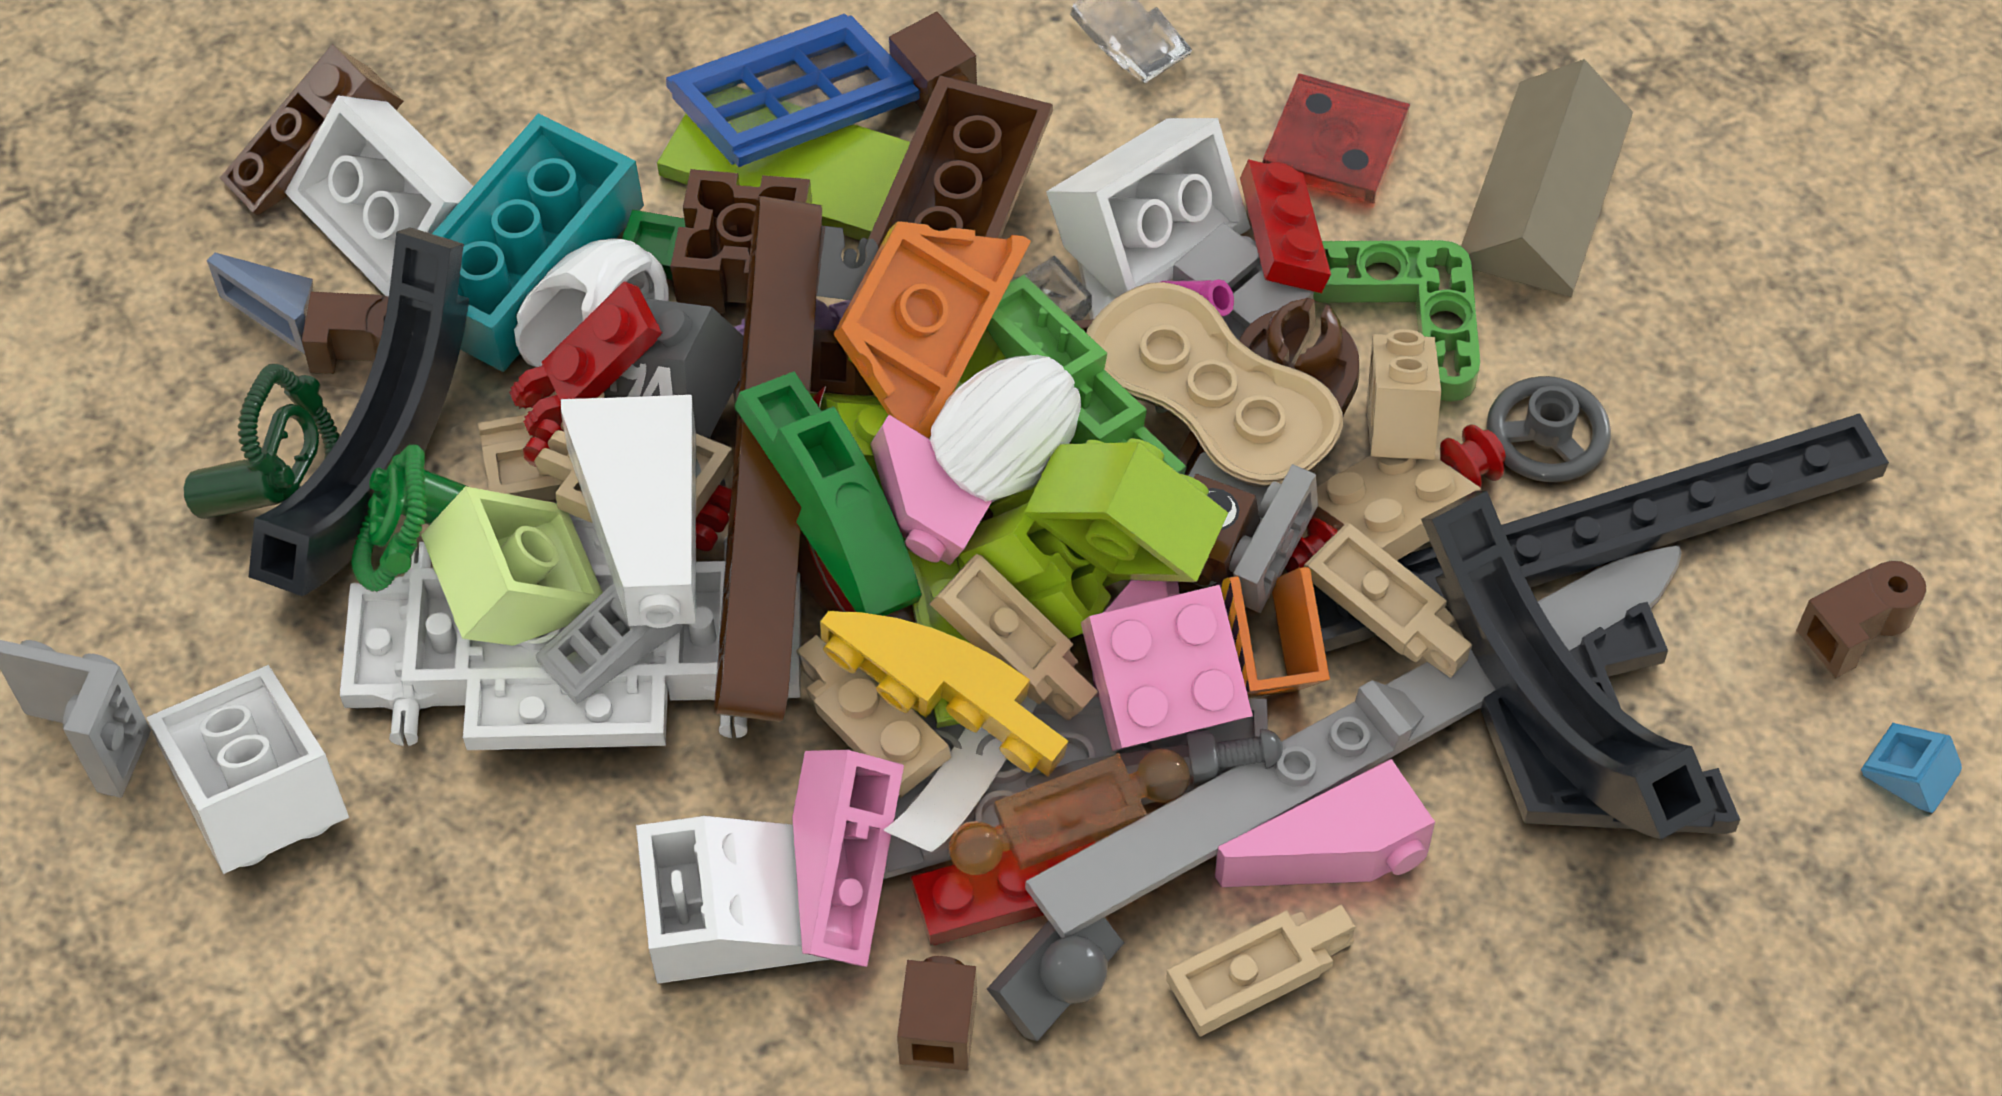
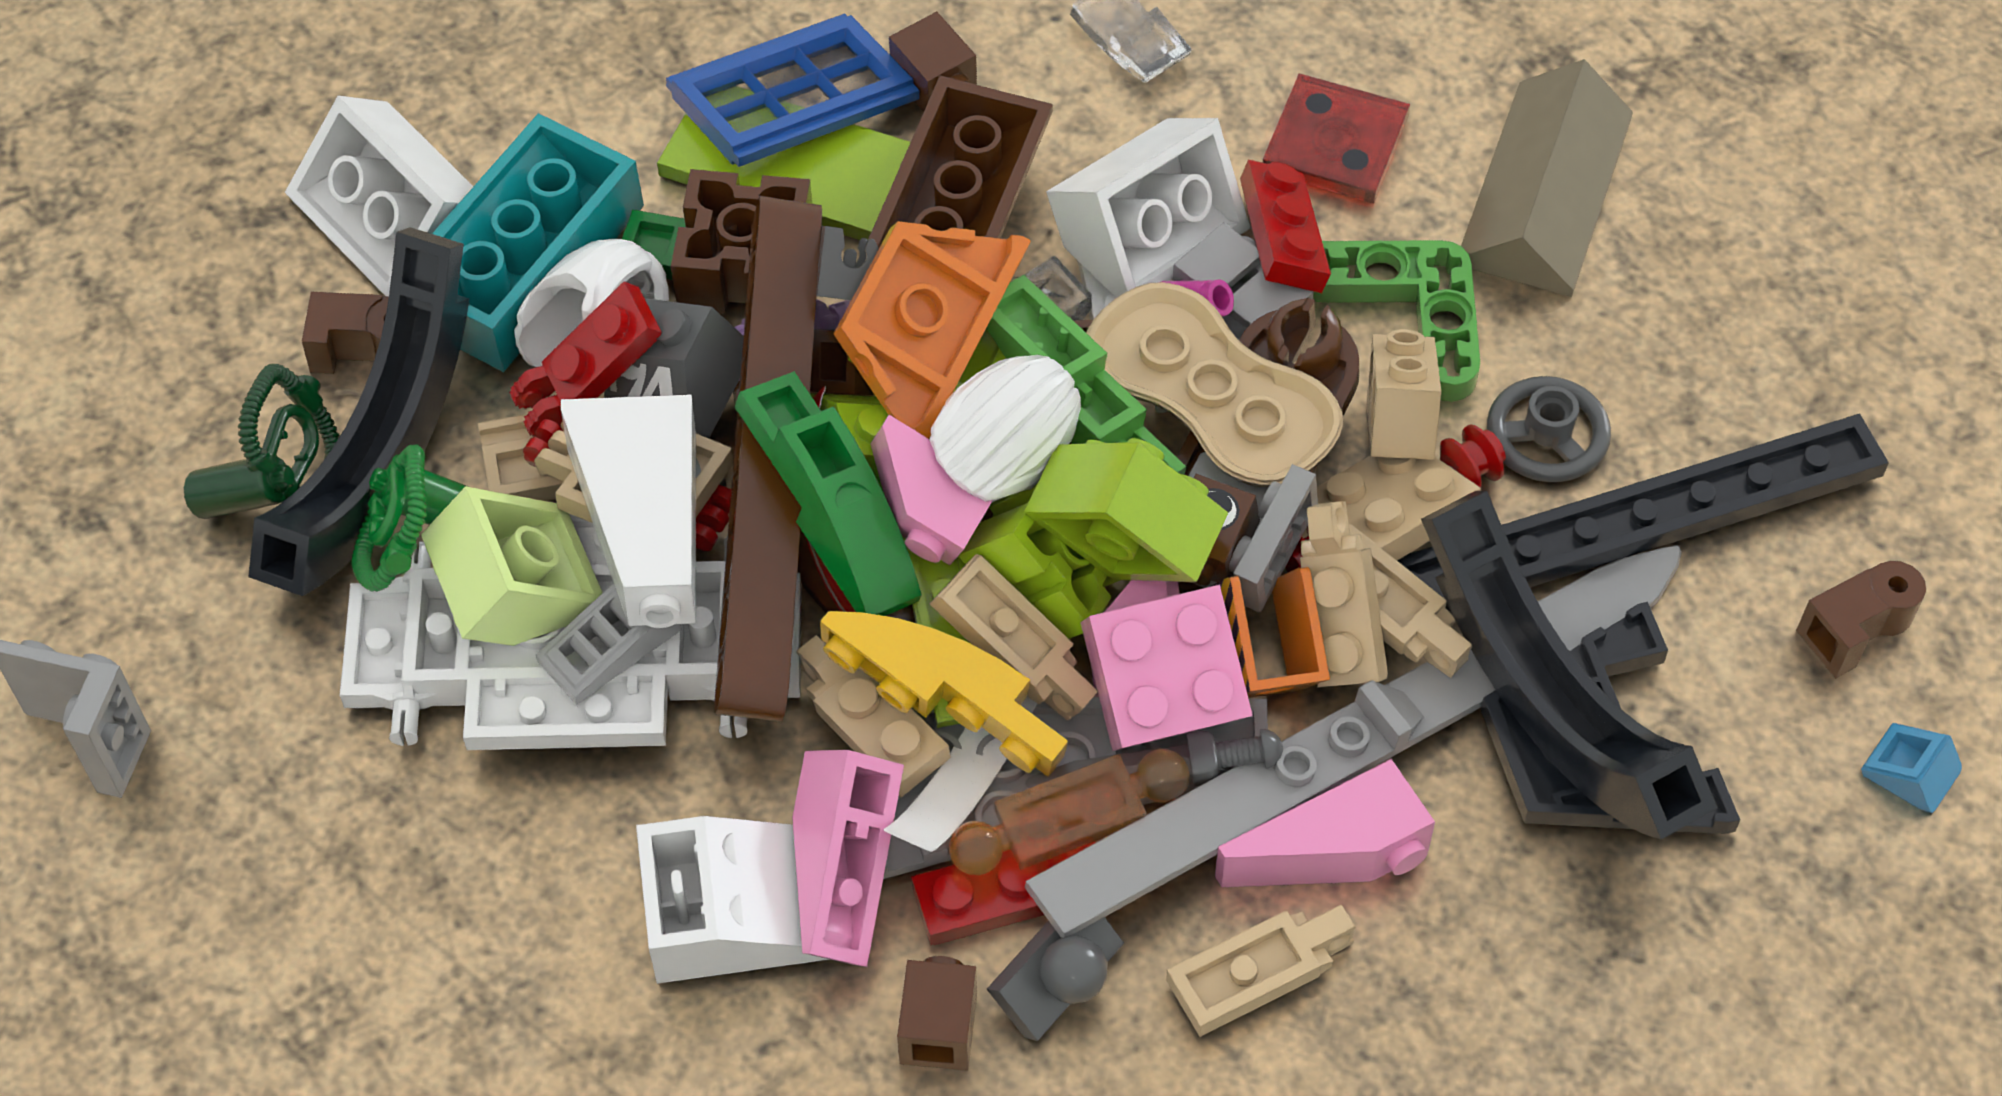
(248, 768): white slope -> none
(264, 294): sand blue slope -> none
(274, 154): reddish brown slope -> none
(1344, 597): none -> tan hinge

